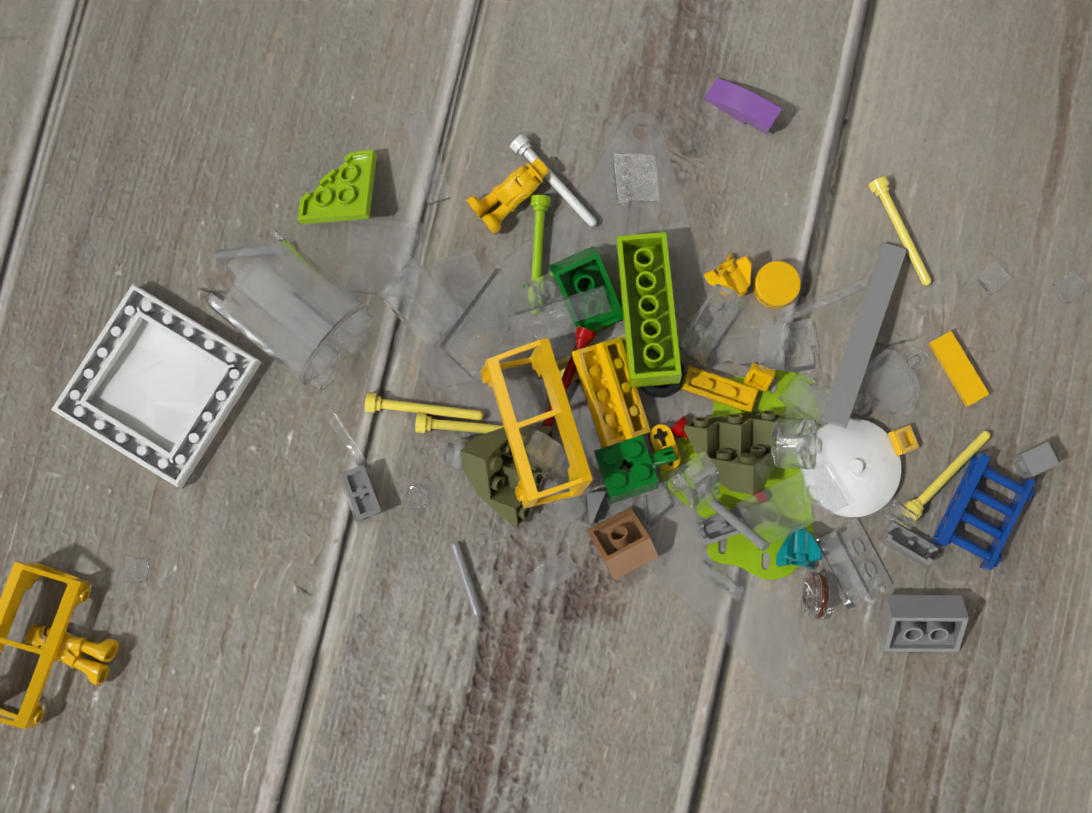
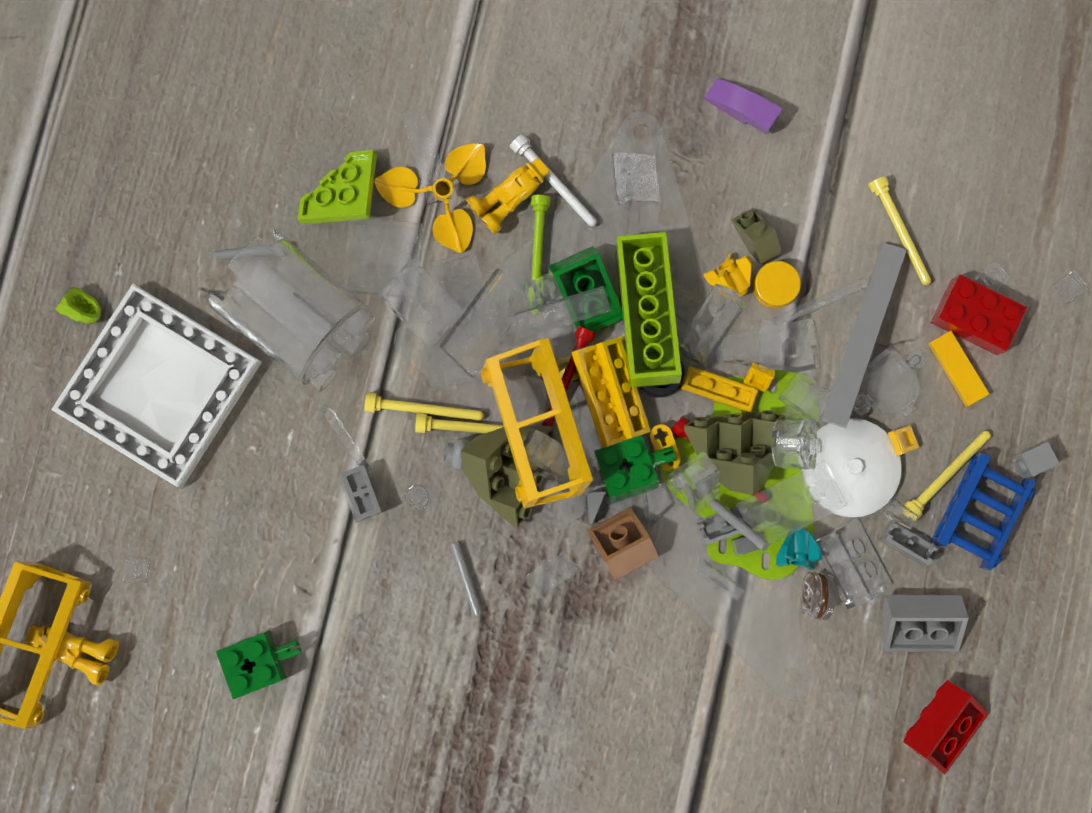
(79, 306): none -> lime rock
(268, 666): none -> green brick
(465, 164): none -> yellow plant
(743, 545): none -> light grey piece
(757, 235): none -> olive slope
(945, 726): none -> red slope
(978, 315): none -> red brick

